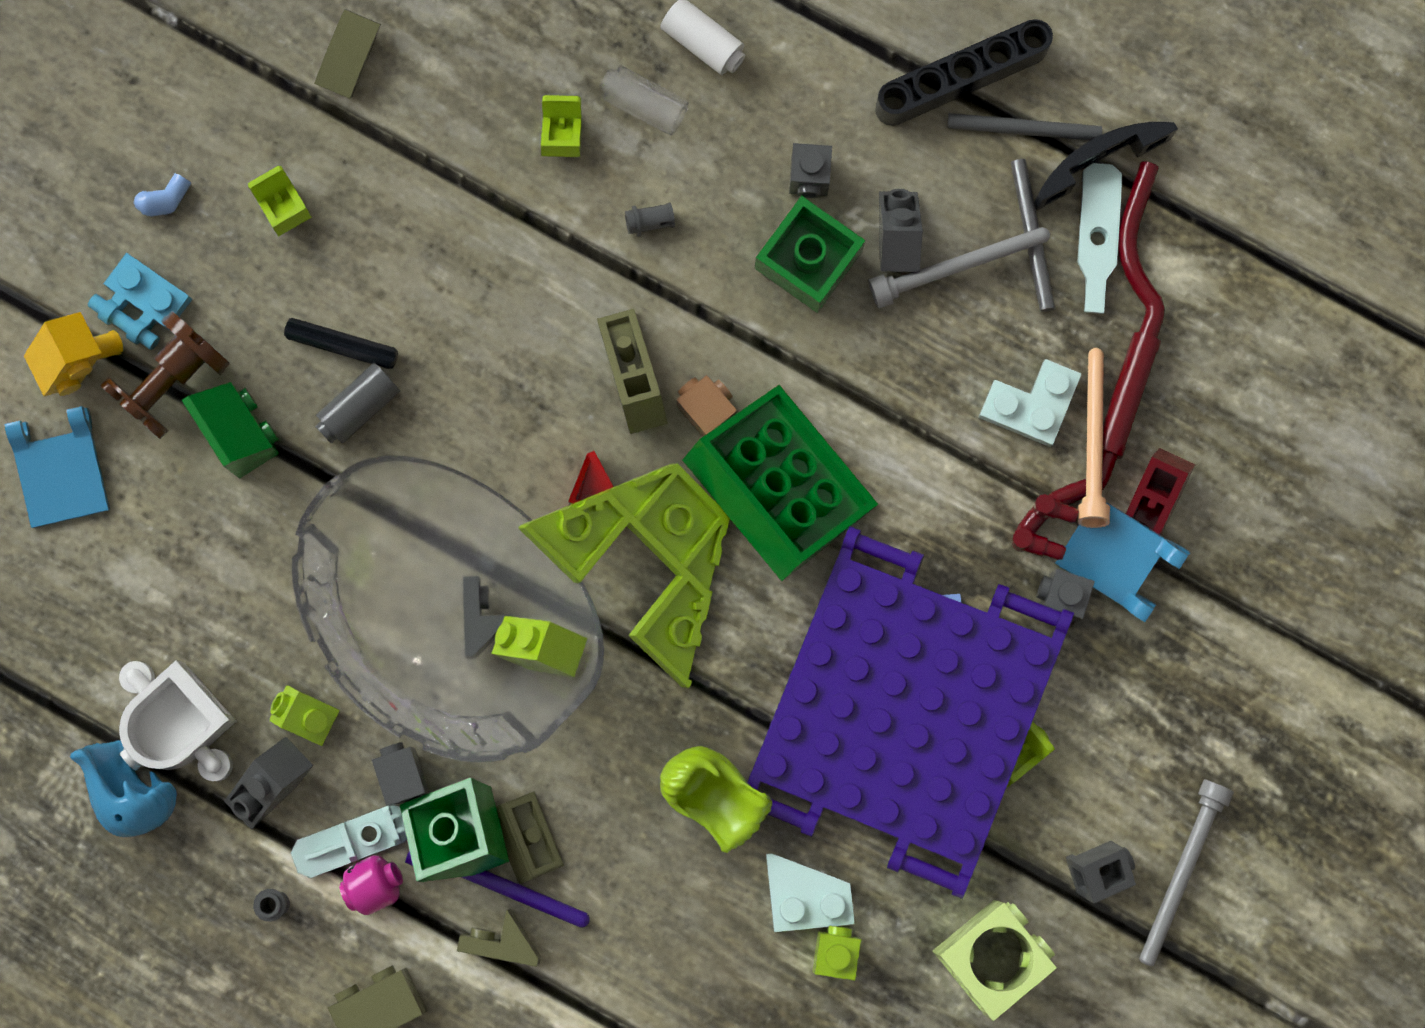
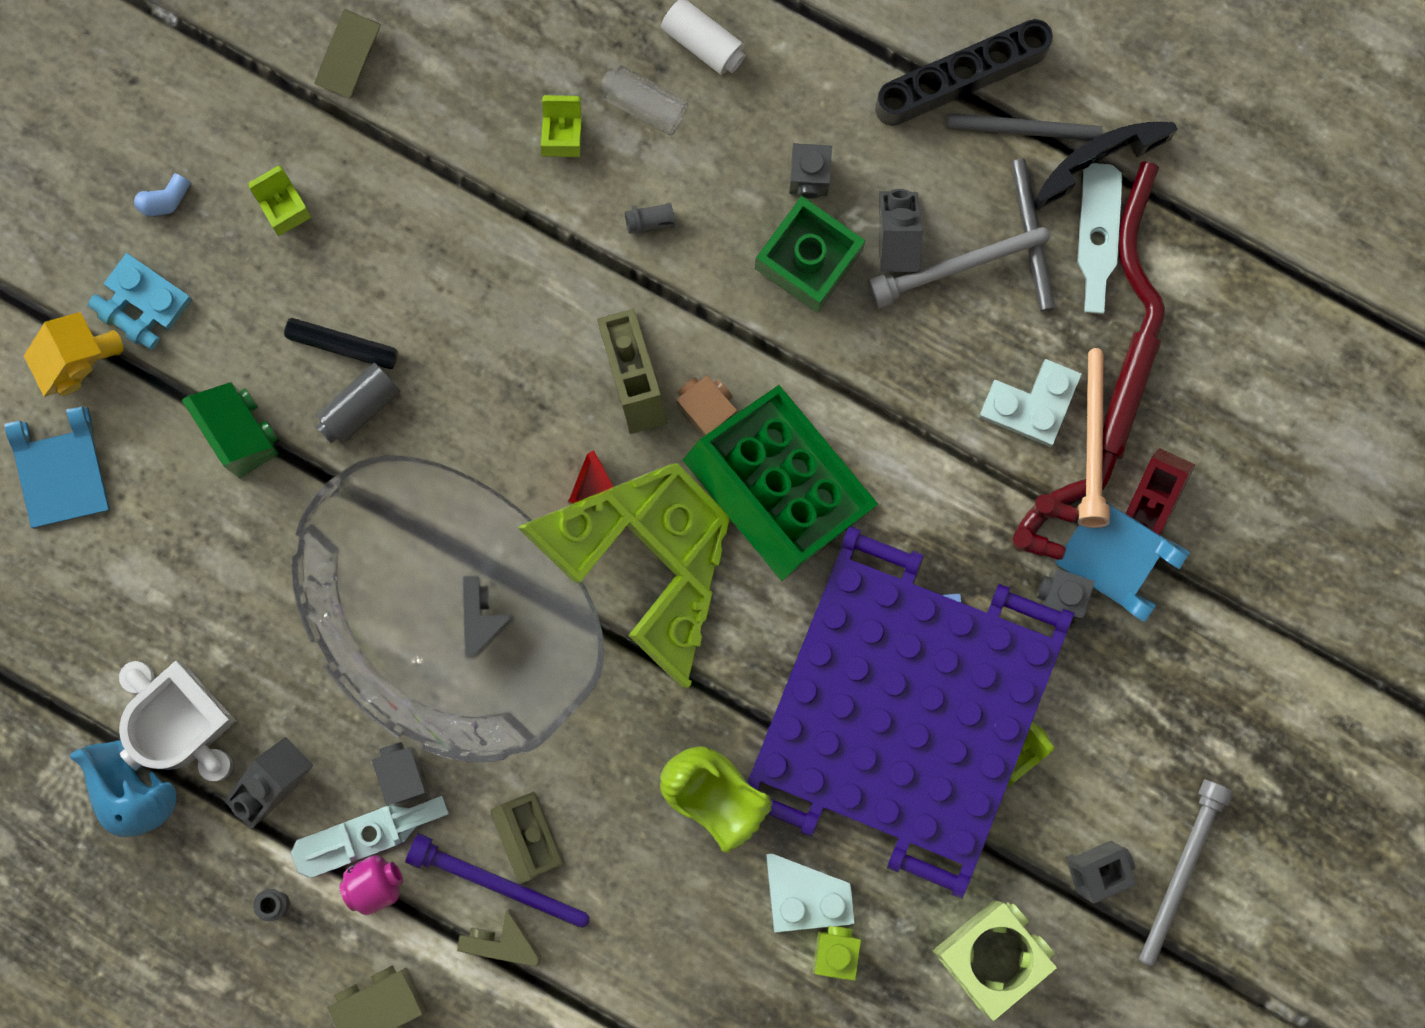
(176, 361): reddish brown piece -> none
(303, 715): lime bracket -> none
(454, 832): green slope -> none
(539, 645): lime brick -> none

